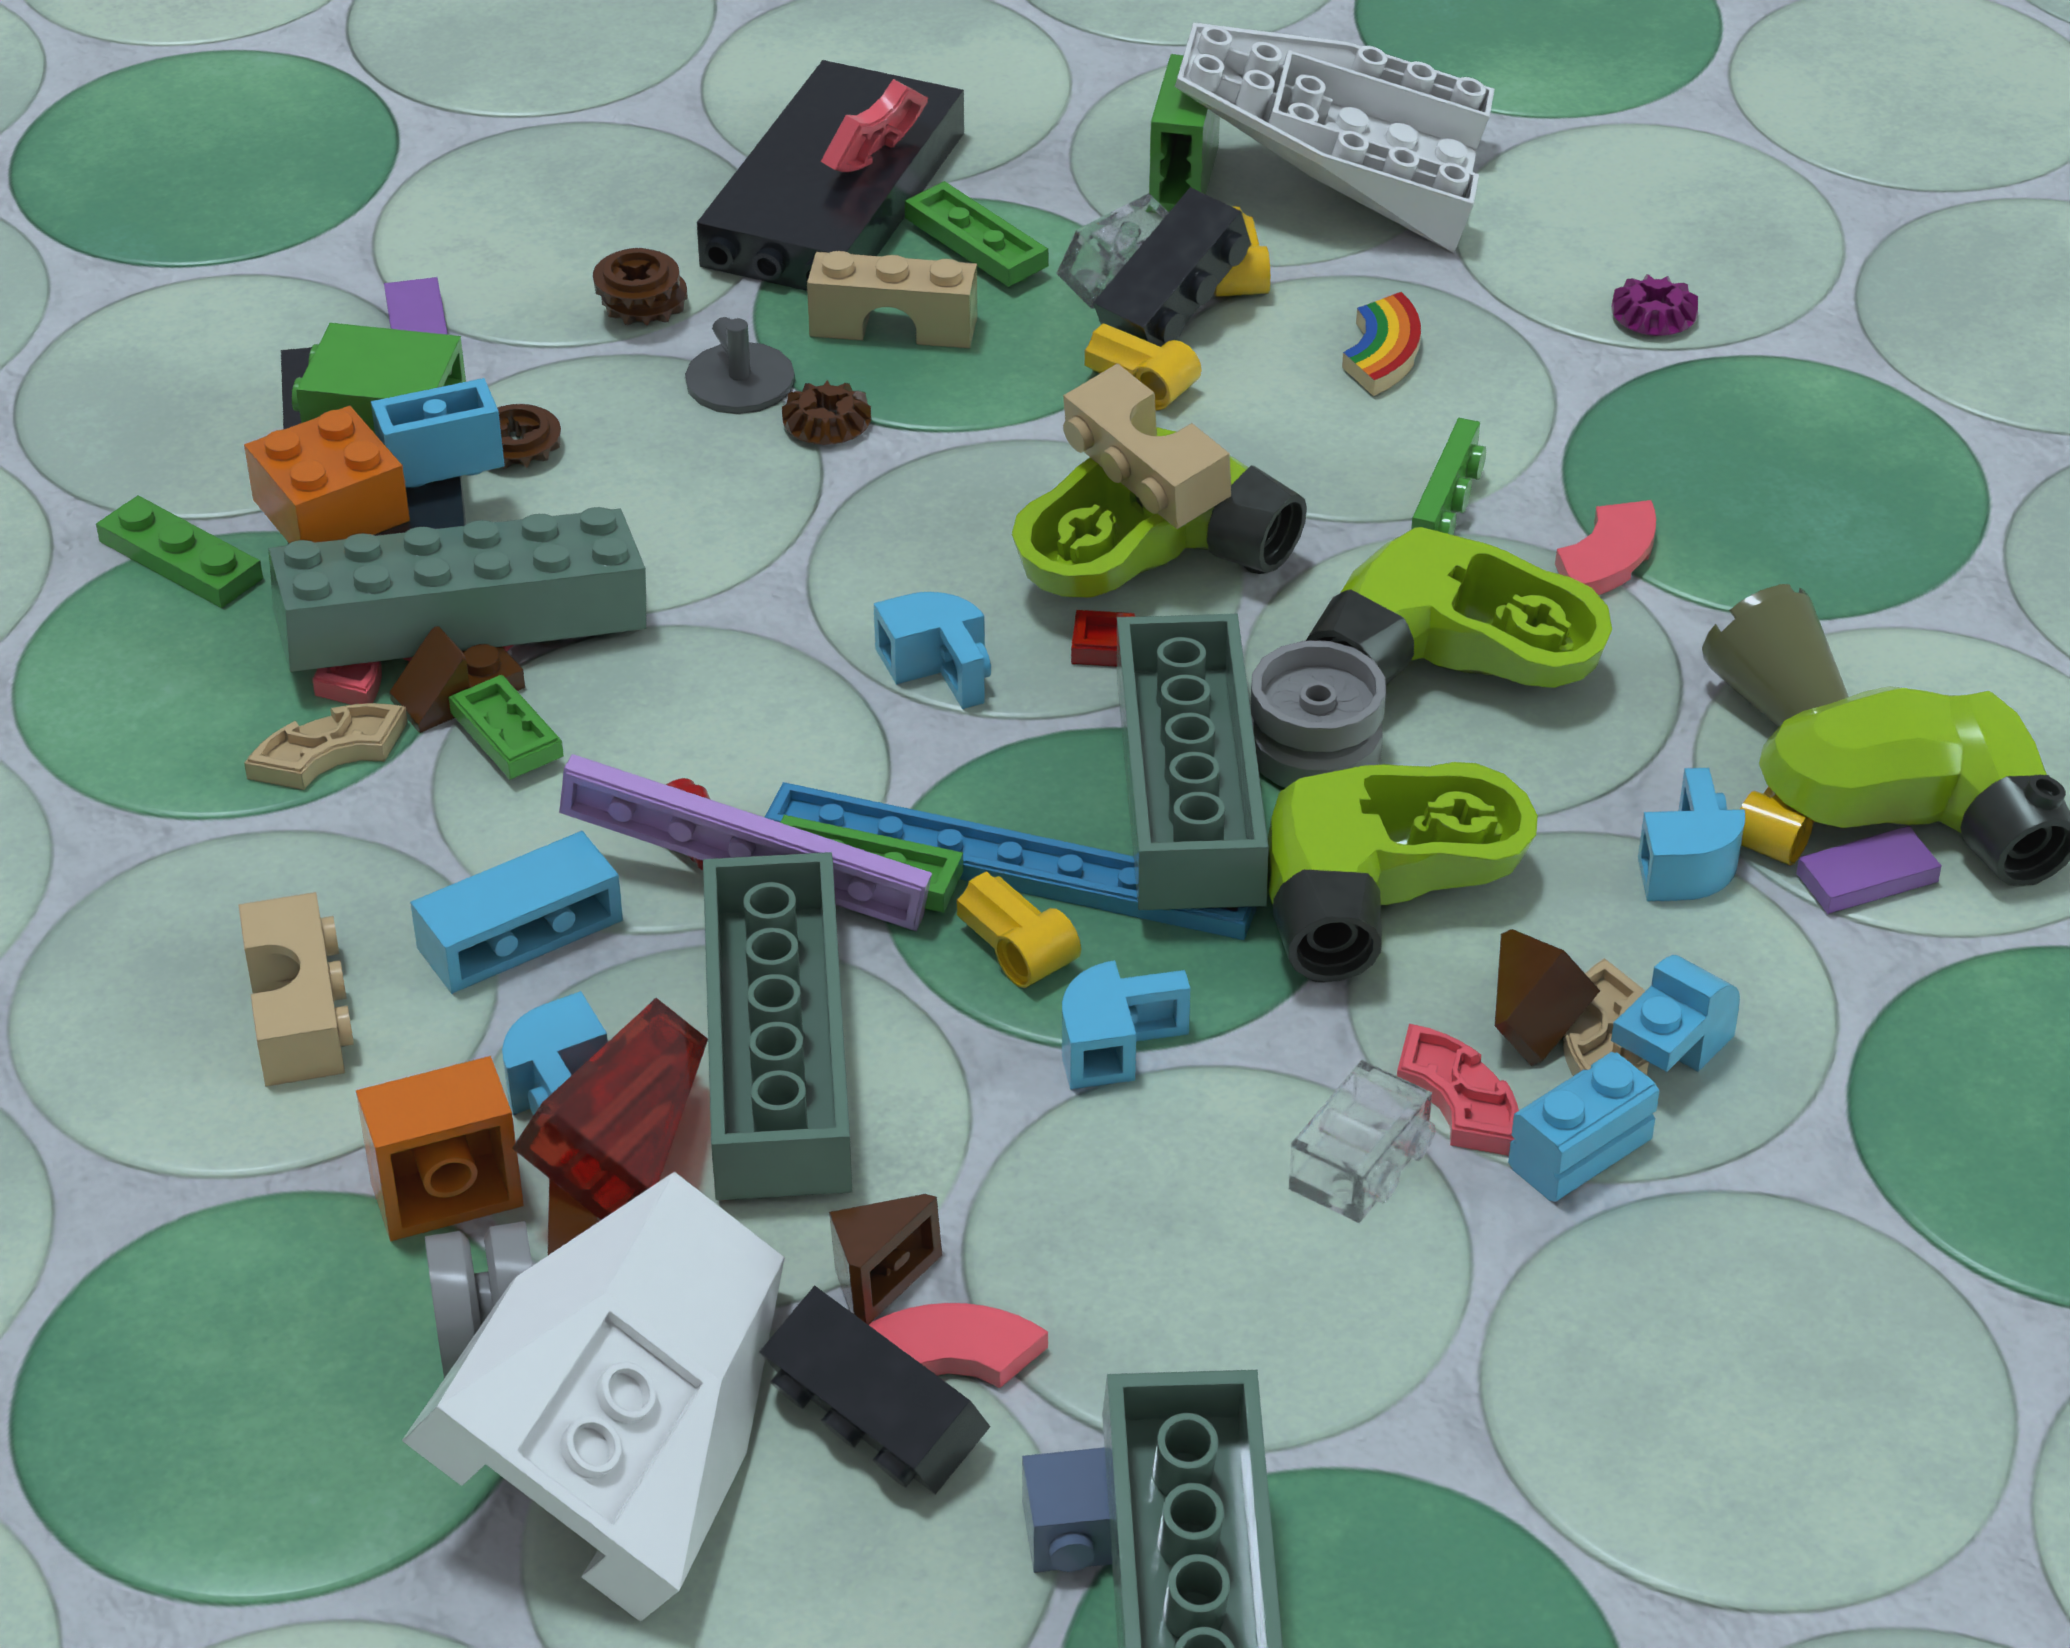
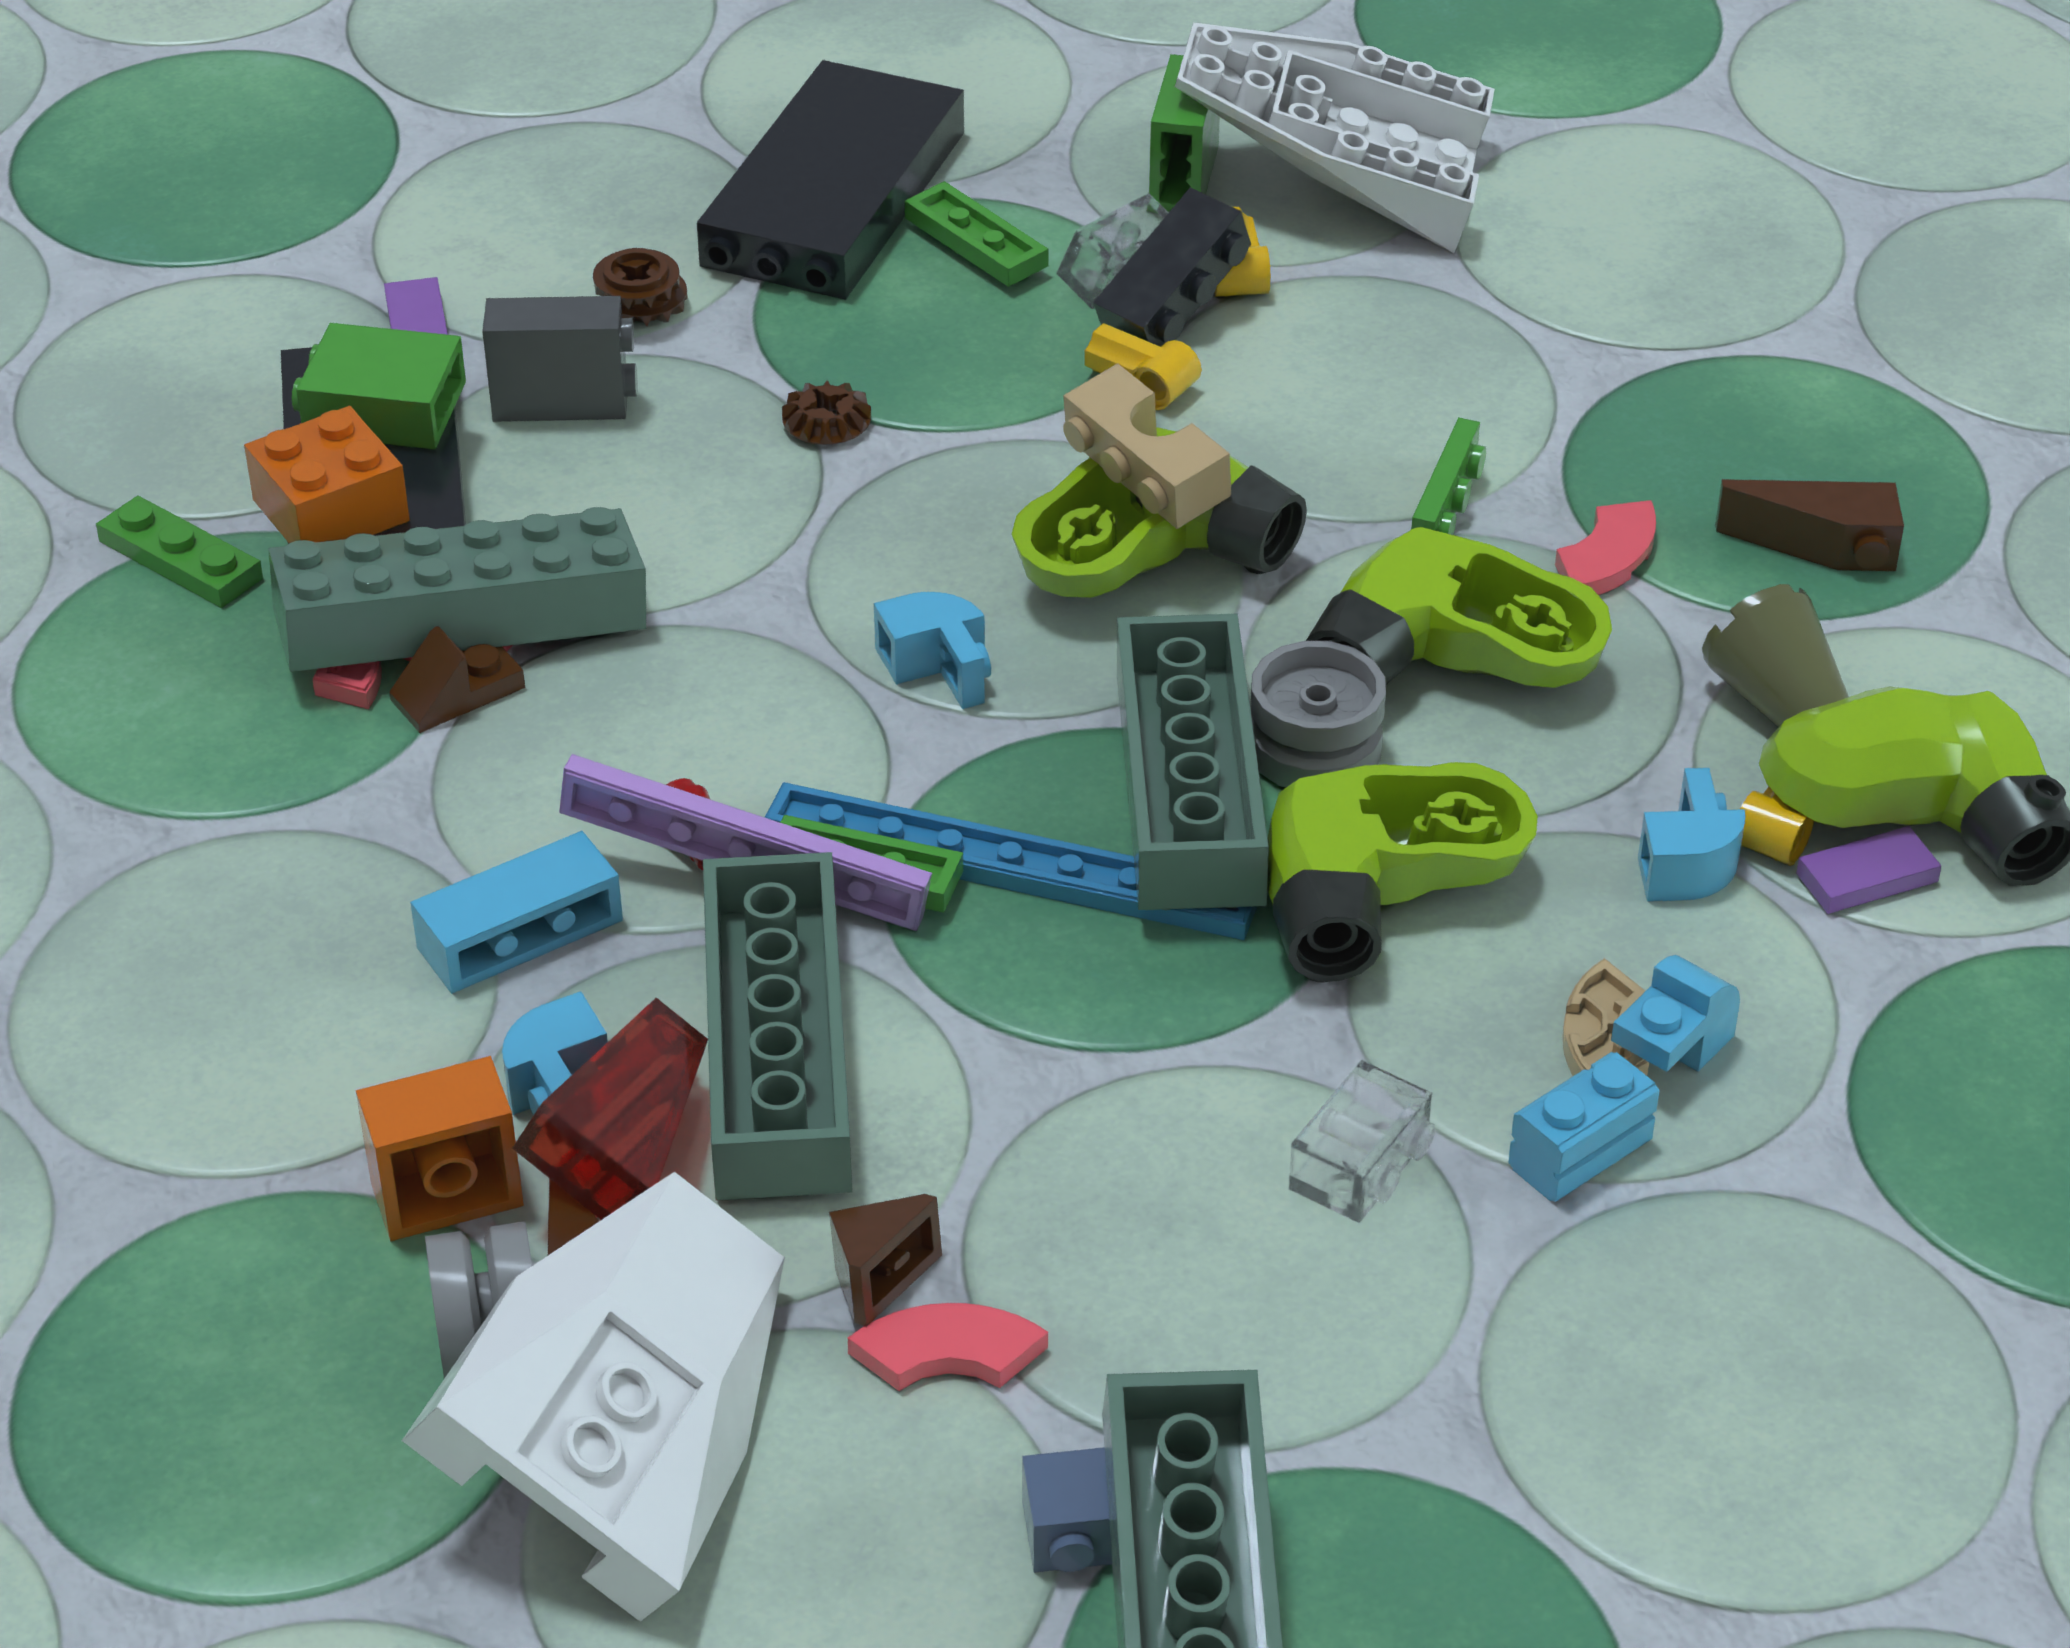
(295, 988): tan arch -> none
(303, 752): tan tile -> none
(441, 431): medium azure brick -> none
(506, 726): bright green plate -> none
(537, 431): reddish brown gear -> none
(558, 358): none -> dark grey brick
(738, 373): dark grey shield -> none
(872, 129): coral tile -> none
(873, 1392): black brick -> none
(933, 293): tan arch -> none
(1024, 939): yellow piece -> none
(1095, 637): red tile -> none
(1110, 1014): medium azure brick -> none
(1388, 343): tile -> none
(1462, 1087): coral tile -> none
(1538, 994): reddish brown slope -> none
(1655, 306): magenta gear -> none
(1818, 521): none -> reddish brown slope

